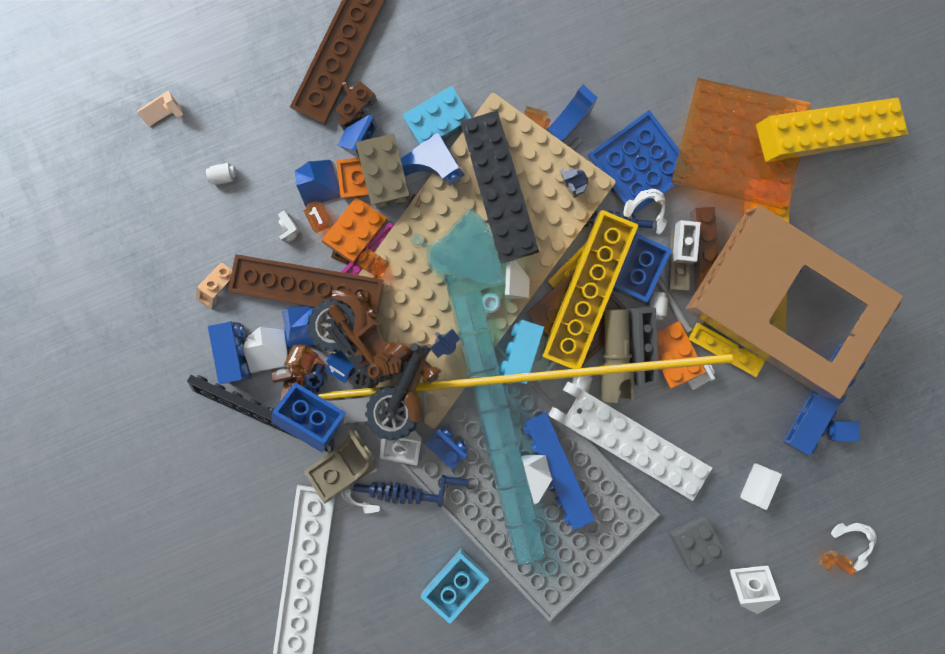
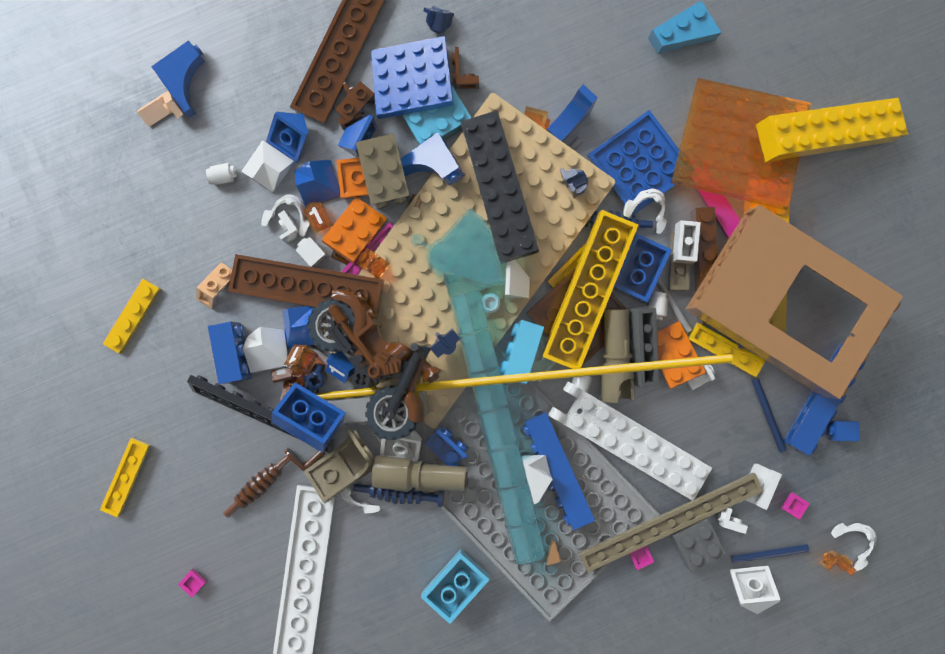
(125, 477): none -> yellow plate
(131, 316): none -> yellow plate
(177, 72): none -> blue arch
(192, 583): none -> dark pink plate
(262, 481): none -> reddish brown piece
(268, 166): none -> white slope
(288, 134): none -> blue slope
(290, 200): none -> white helmet
(311, 252): none -> white brick
(405, 474): none -> dark tan piece
(411, 77): none -> plate
(438, 19): none -> dark blue piece
(468, 81): none -> reddish brown bracket
(553, 554): none -> medium nougat slope
(641, 557): none -> dark pink plate
(670, 522): none -> dark tan plate
(685, 29): none -> dark azure wedge
(725, 214): none -> dark pink tile
(731, 523): none -> white bracket
(769, 415): none -> dark blue bar
(770, 553): none -> dark blue bar
(795, 505): none -> dark pink plate

